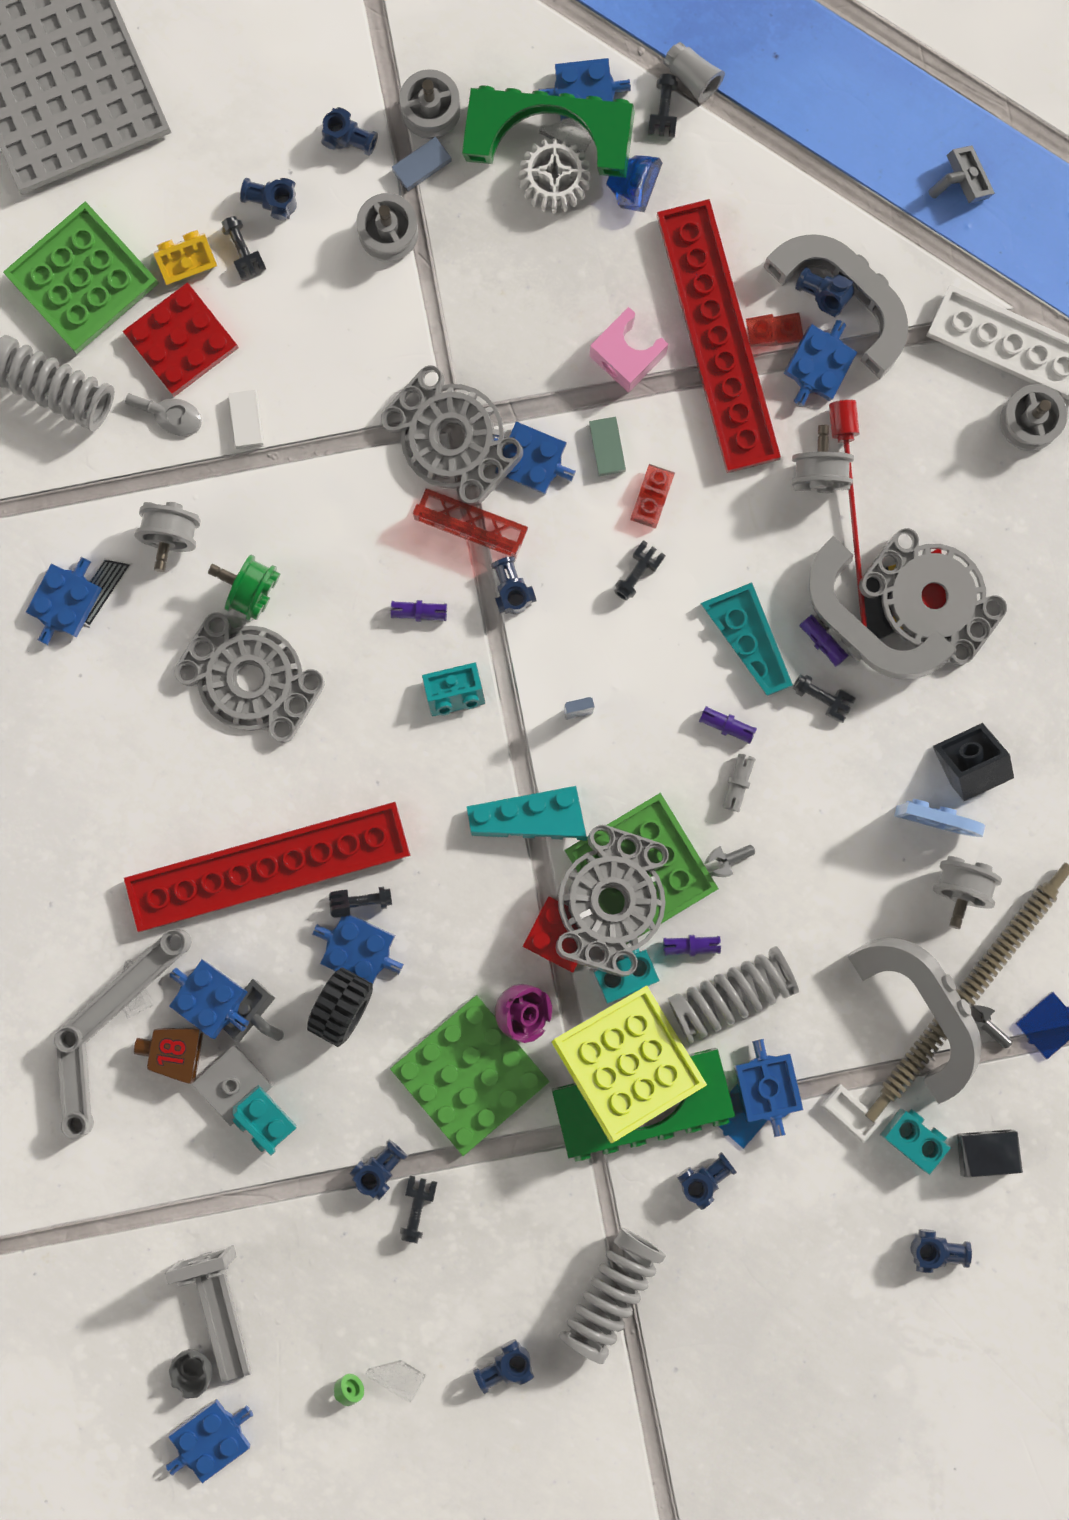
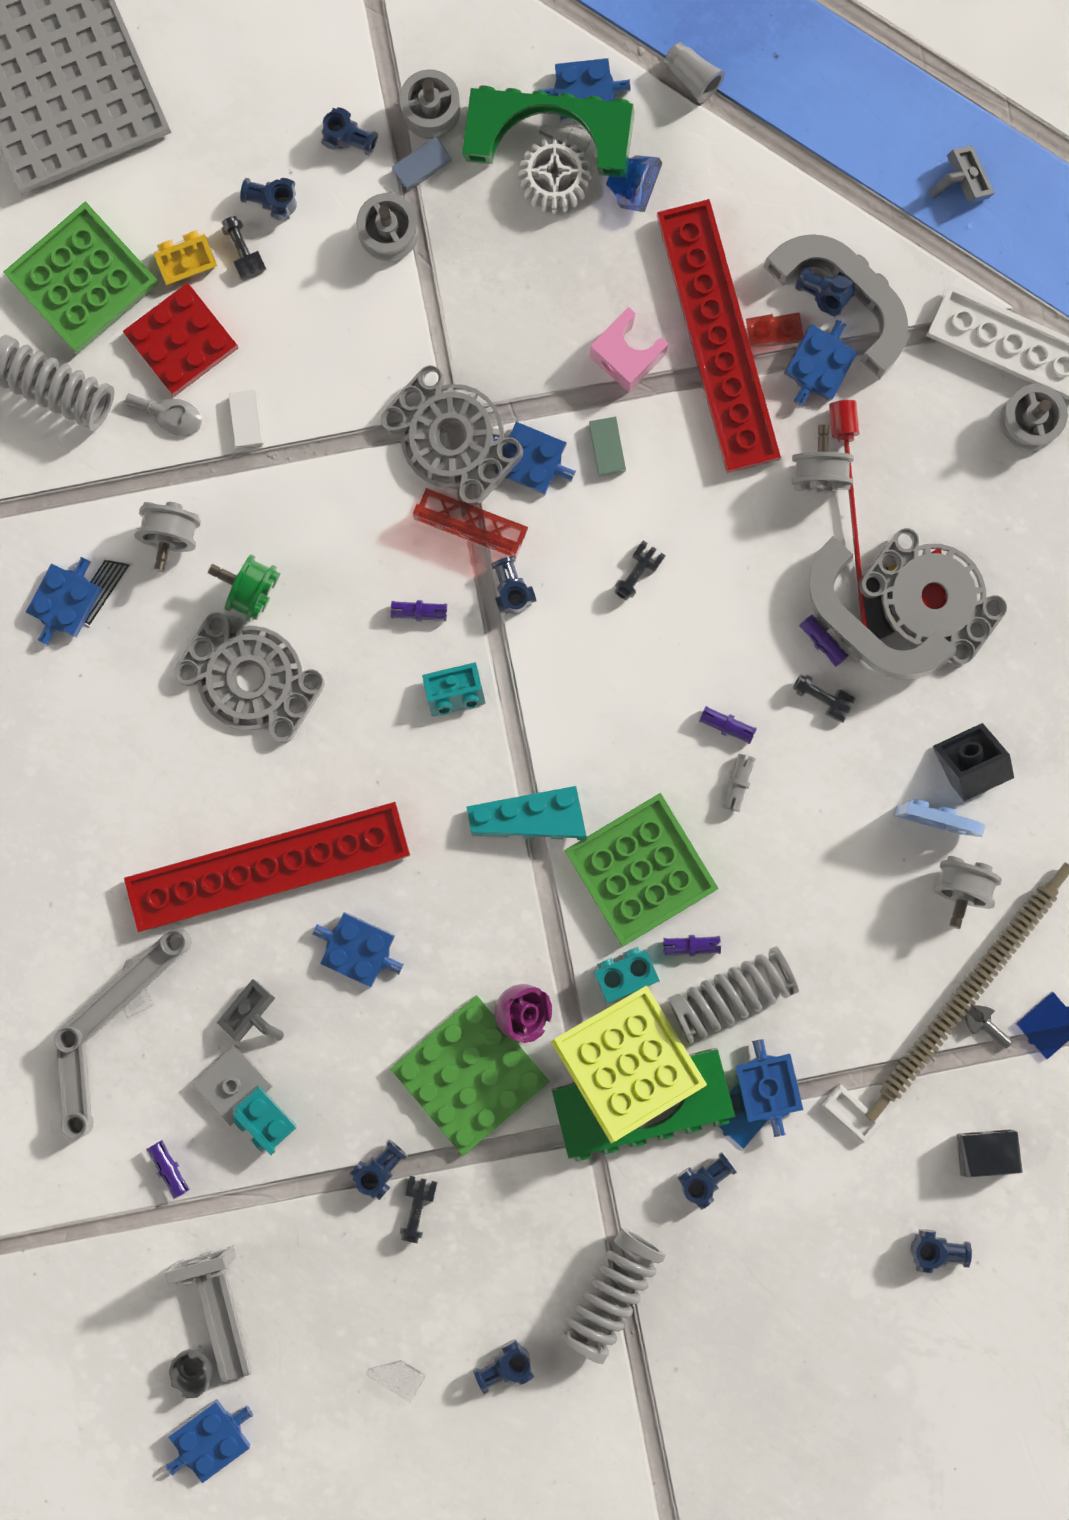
(168, 1169): none -> dark purple pin
(172, 1052): reddish brown torso -> none
(208, 999): blue plate -> none
(339, 1007): black tyre -> none
(341, 903): black hinge -> none
(348, 1390): bright green tile -> none
(546, 932): red brick -> none
(579, 708): sand blue tile -> none
(628, 876): light grey piece -> none
(652, 496): clear red slope -> none
(667, 84): black hinge -> none
(728, 859): bar -> none
(746, 629): teal wing -> none
(912, 1145): teal brick -> none
(943, 1001): light grey arch -> none

